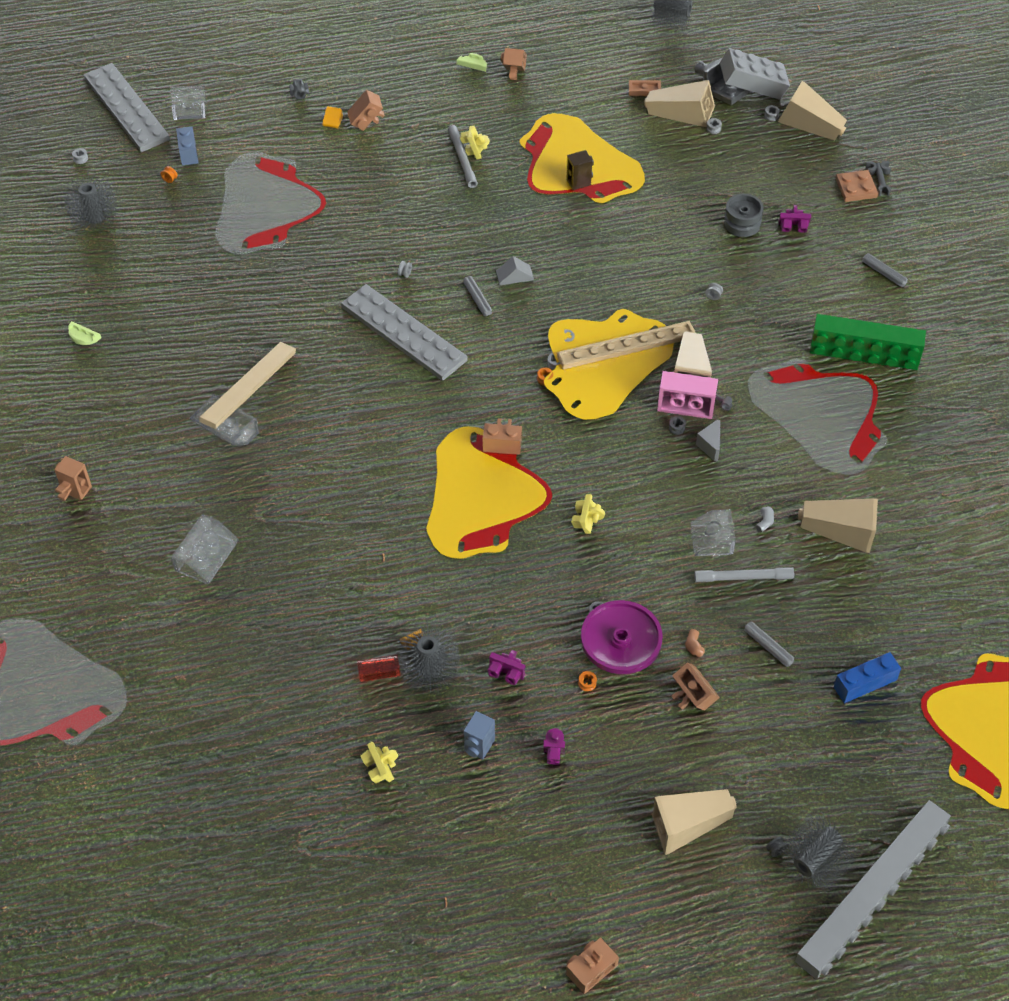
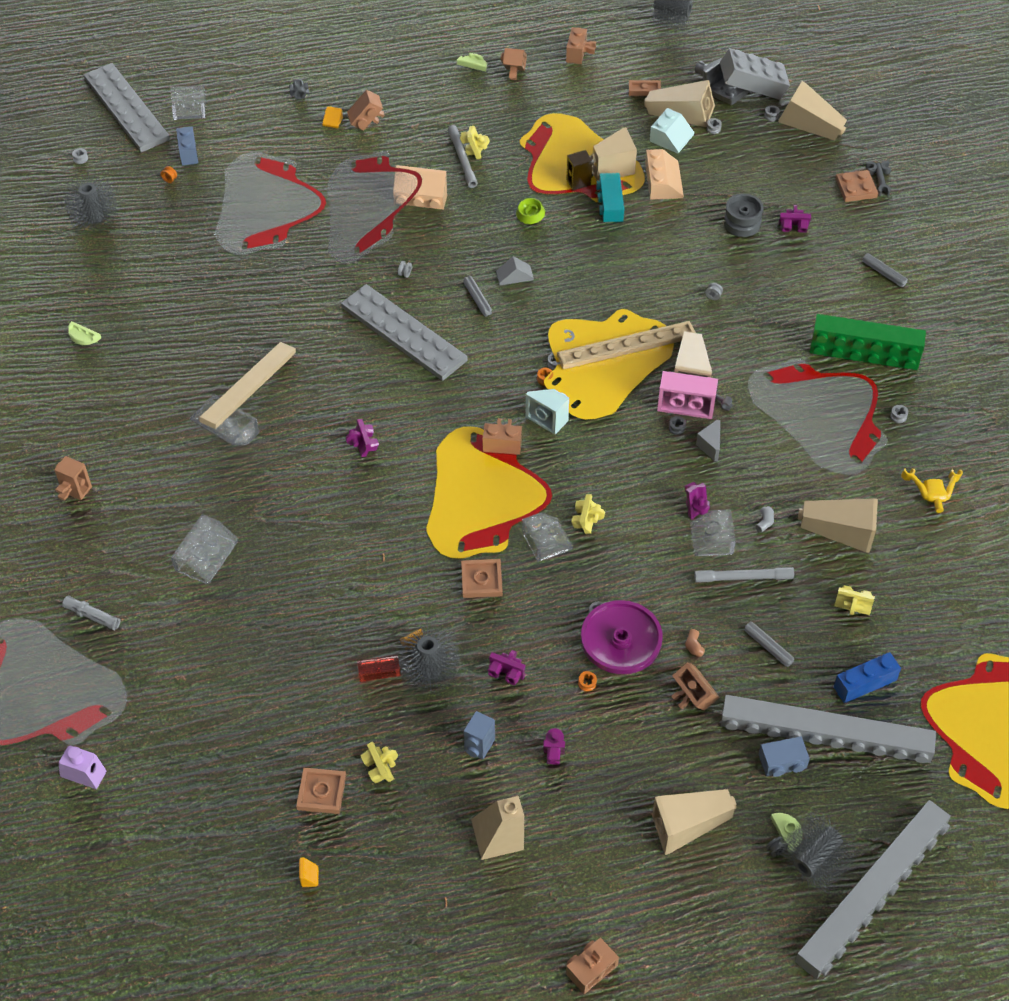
(77, 767): none -> lavender torso
(83, 608): none -> light grey pin
(308, 873): none -> light orange slope
(321, 790): none -> nougat plate
(360, 438): none -> magenta hips
(365, 203): none -> clear piece
(433, 188): none -> light nougat slope
(481, 578): none -> nougat plate
(500, 828): none -> tan slope
(530, 211): none -> lime hat
(545, 536): none -> clear slope
(547, 409): none -> light aqua slope
(578, 45): none -> nougat brick
(610, 197): none -> teal brick
(615, 155): none -> tan slope
(663, 175): none -> light nougat slope
(671, 131): none -> light aqua slope
(696, 499): none -> magenta hips
(784, 756): none -> sand blue brick
(784, 824): none -> yellowish green plate
(829, 729): none -> light grey brick
(854, 600): none -> light yellow hips
(899, 418): none -> light grey bush
(933, 489): none -> yellow piece

